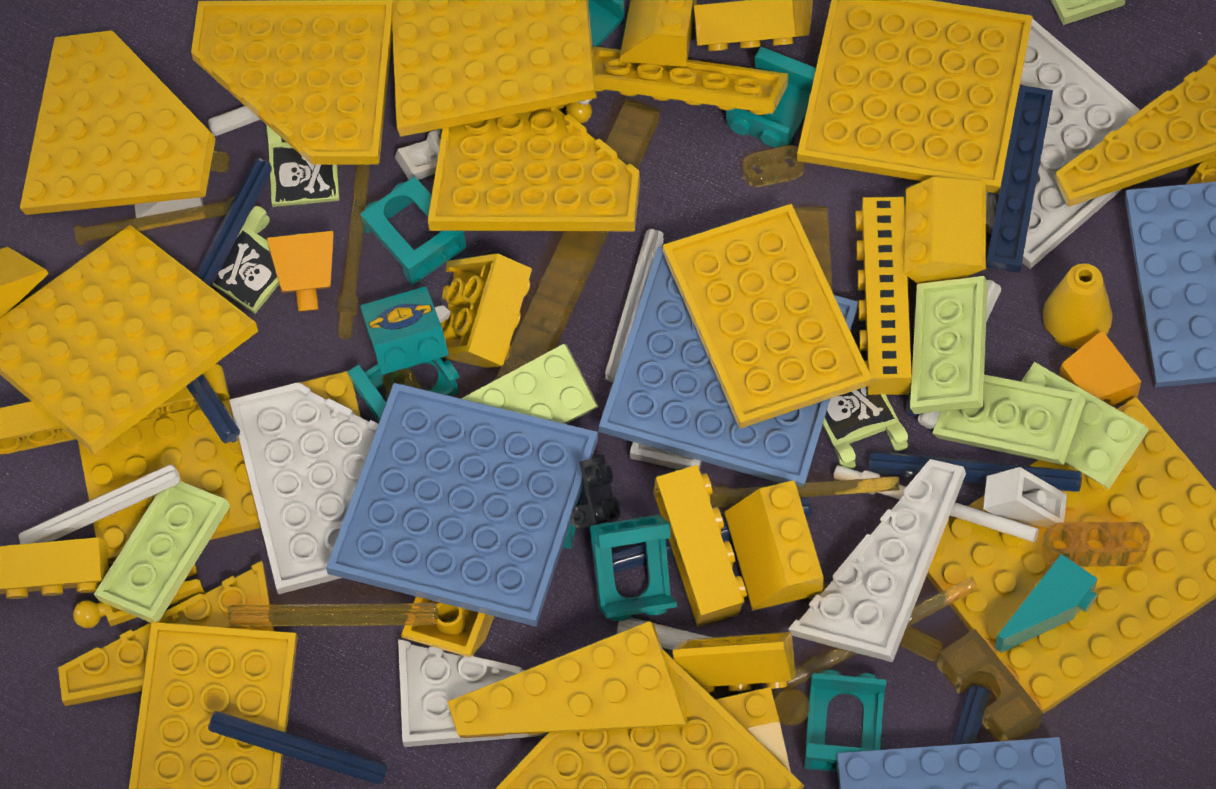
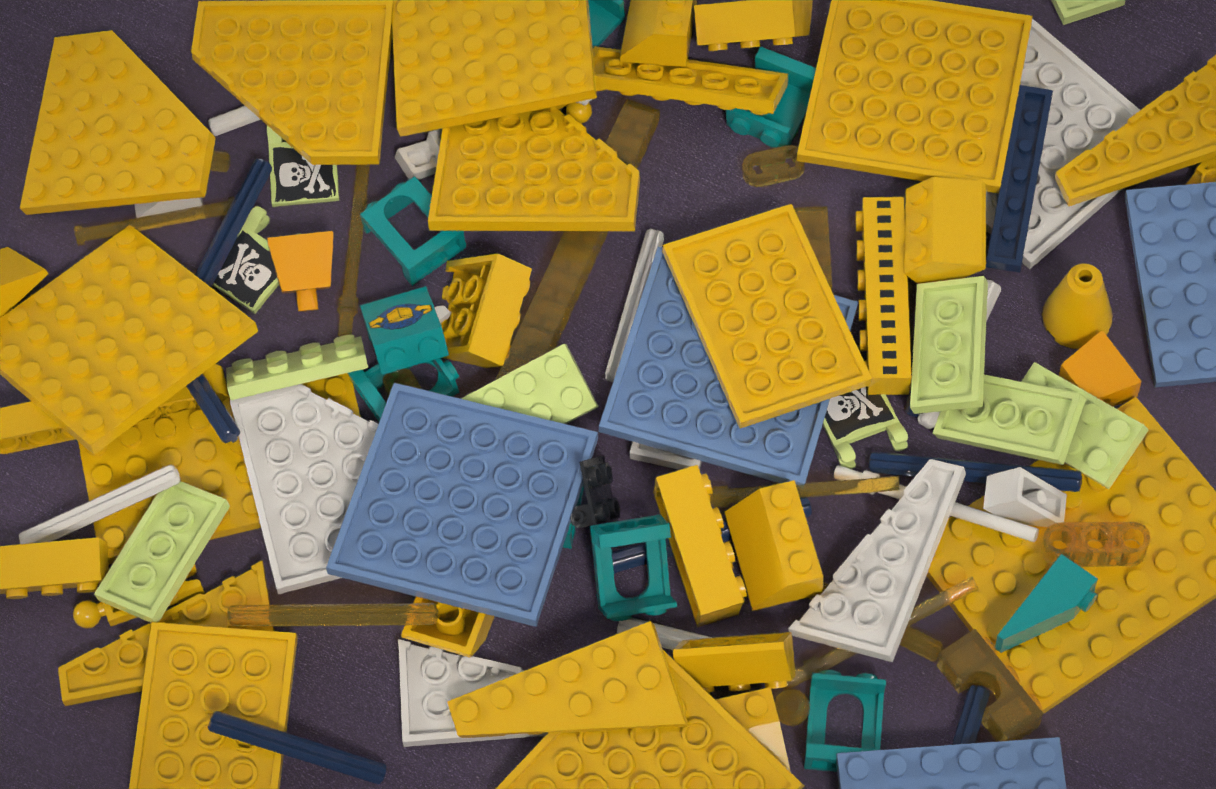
(299, 367): none -> yellowish green plate

